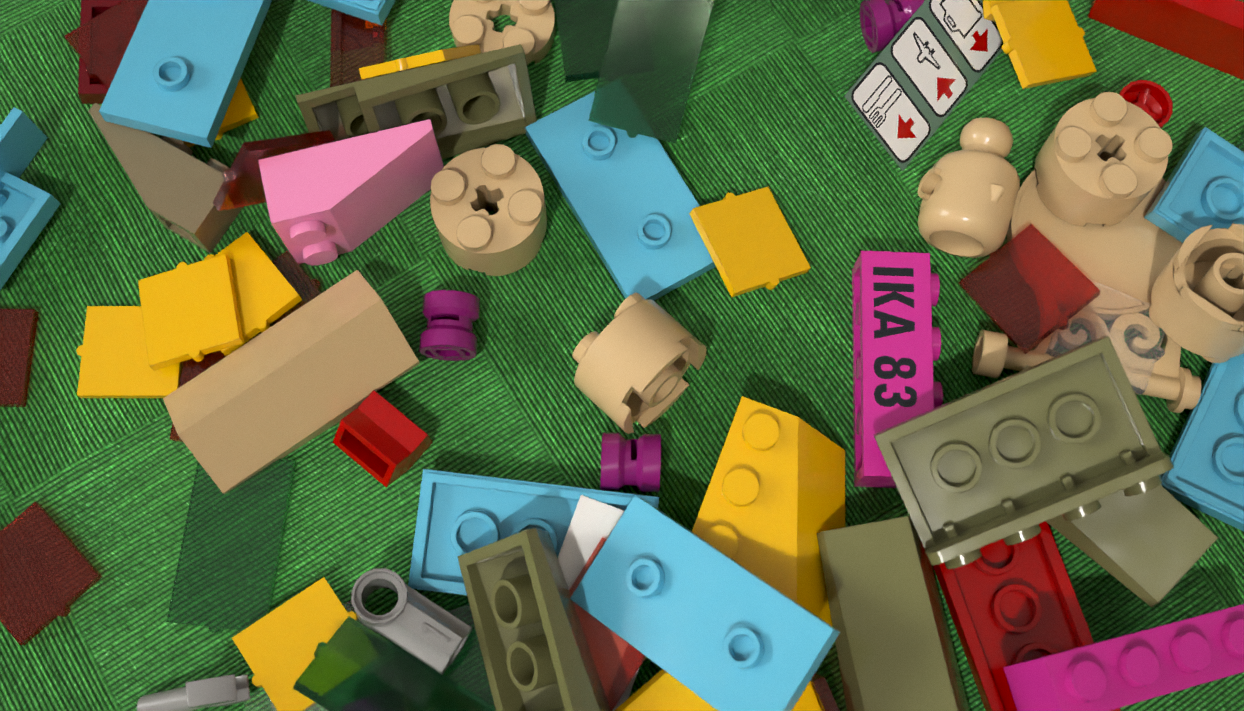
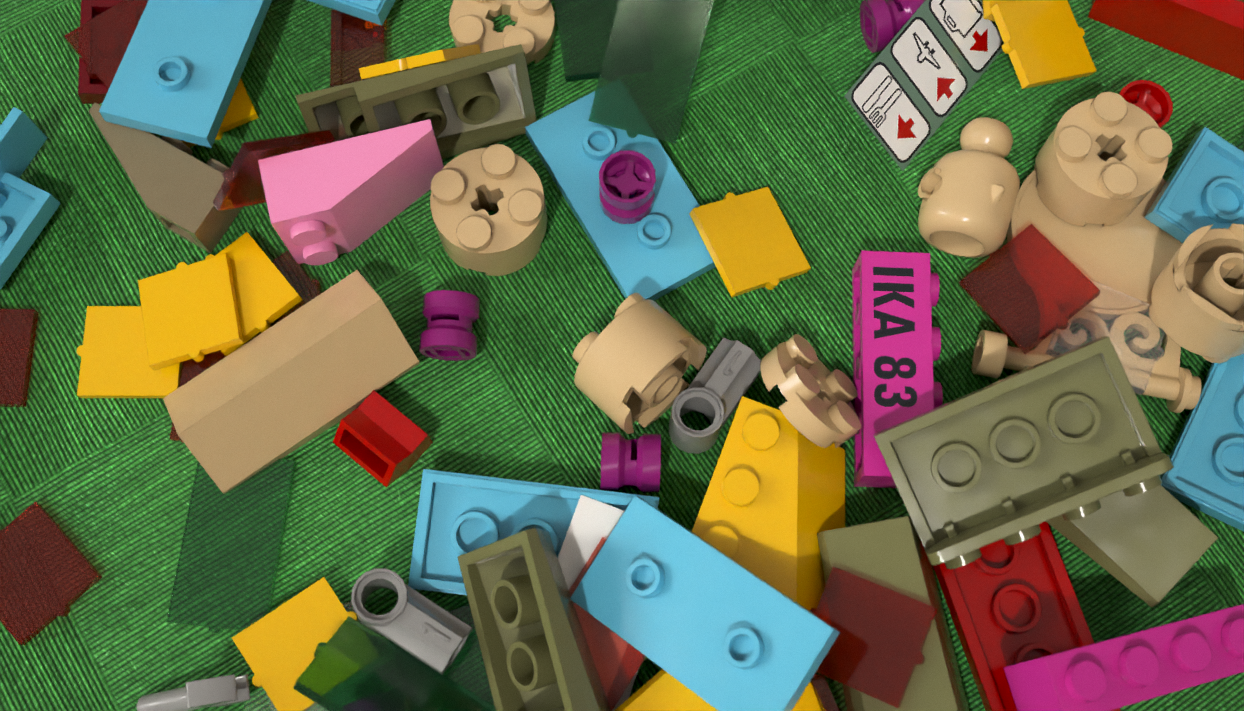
(627, 174): none -> magenta wheel
(714, 393): none -> light grey piece
(816, 398): none -> tan plate
(877, 636): none -> clear red piece

